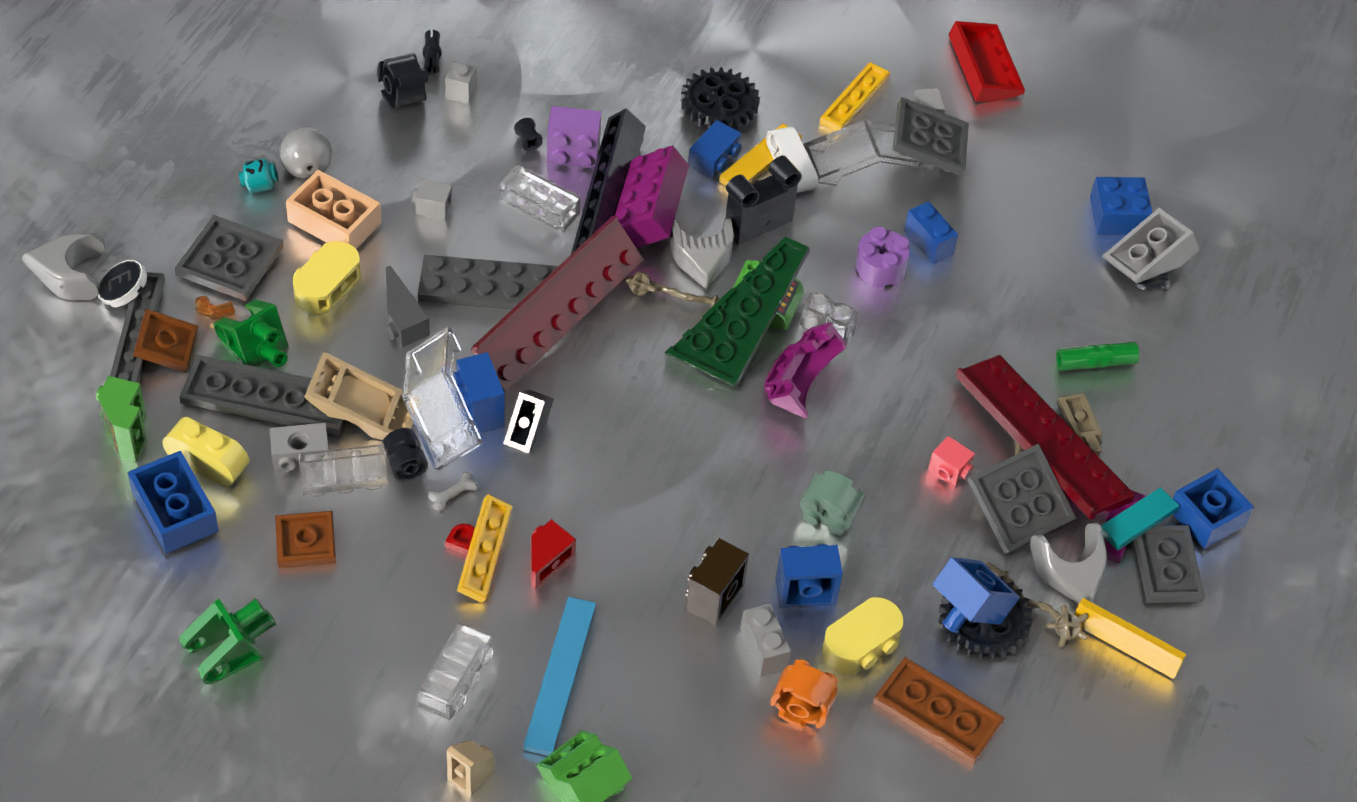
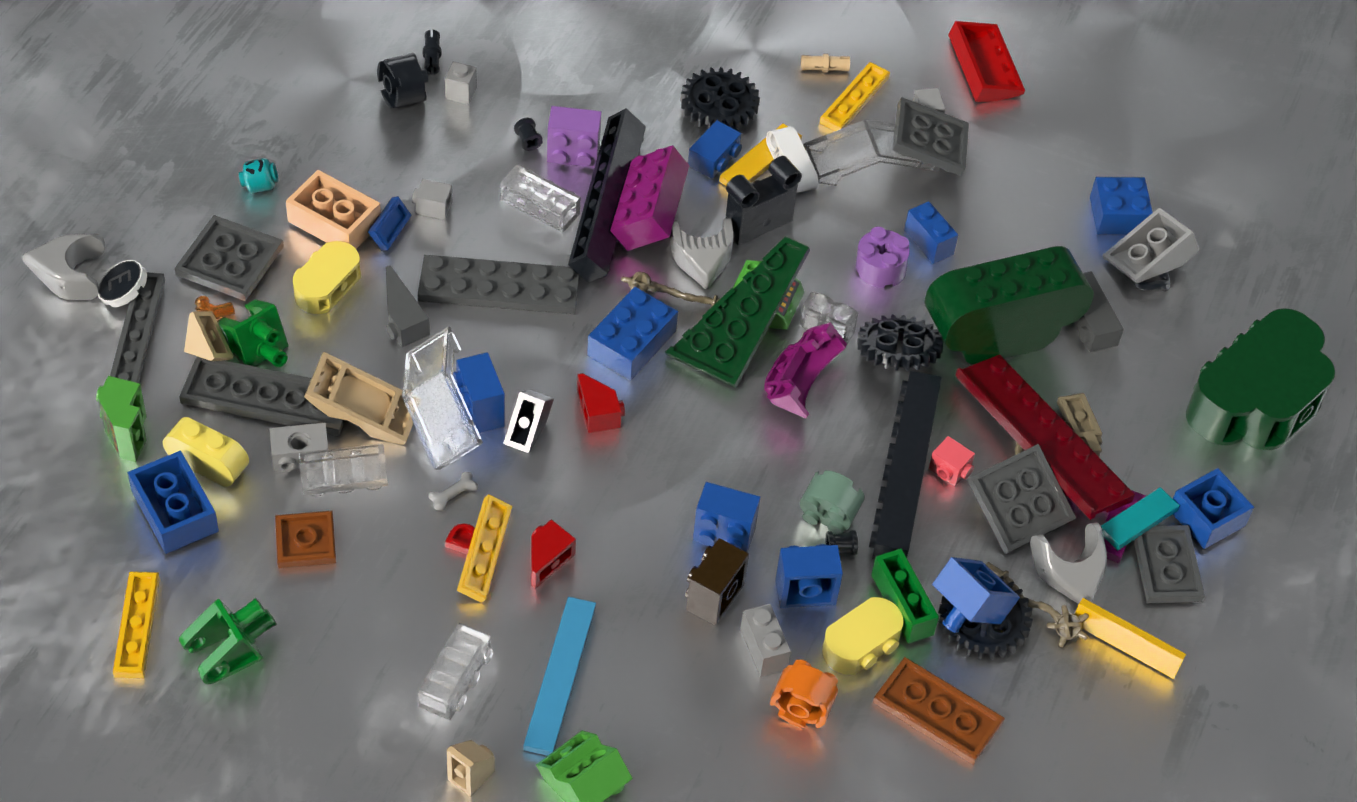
(136, 625): none -> yellow tile
(165, 340): dark orange tile -> none
(206, 338): none -> tan slope
(305, 152): light grey piece -> none
(389, 223): none -> blue tile
(405, 454): black wheel -> none
(559, 302): dark red plate -> none
(599, 404): none -> red slope
(632, 333): none -> blue brick
(726, 516): none -> blue brick
(825, 63): none -> tan pin
(846, 541): none -> black bush
(901, 586): none -> green brick
(907, 466): none -> black brick
(919, 346): none -> black gear
(1009, 303): none -> dark green brick
(1097, 356): green axle -> none
(1099, 325): none -> dark grey brick
(1263, 383): none -> dark green brick

